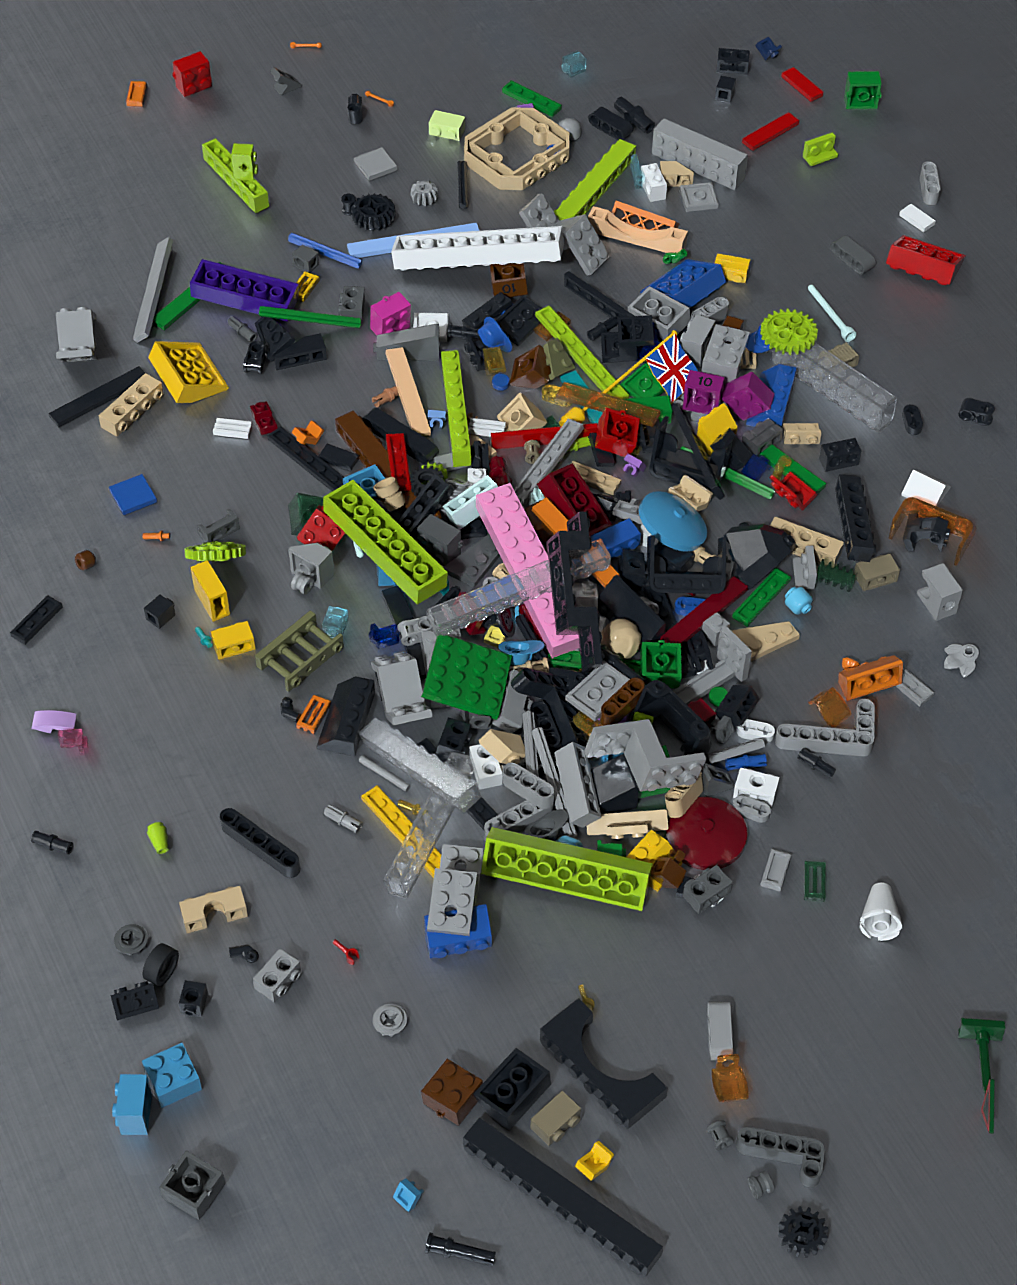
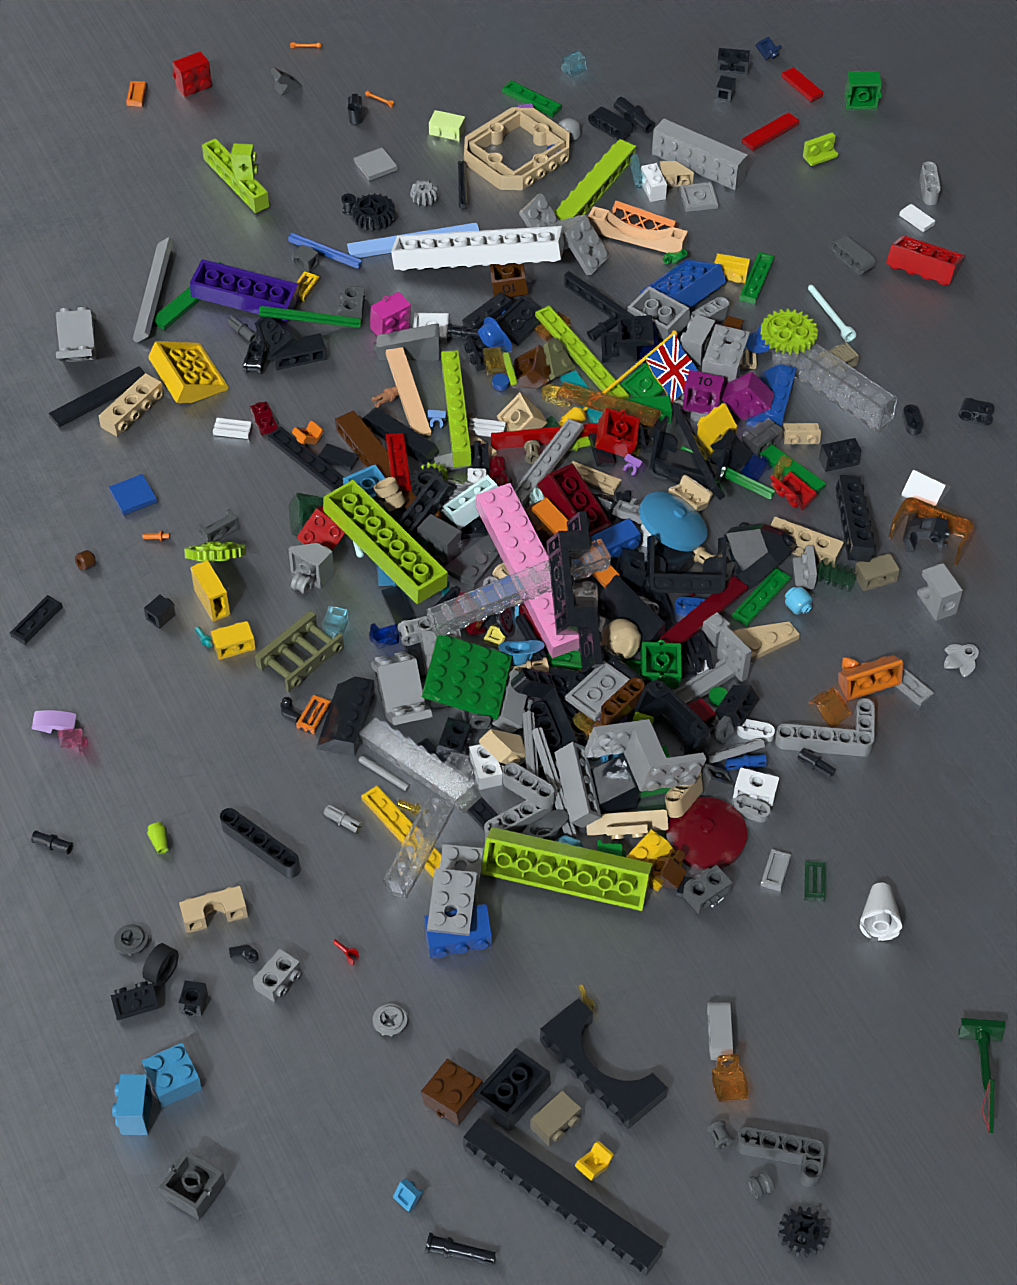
(510, 369): none -> lime tile
(756, 278): none -> green tile

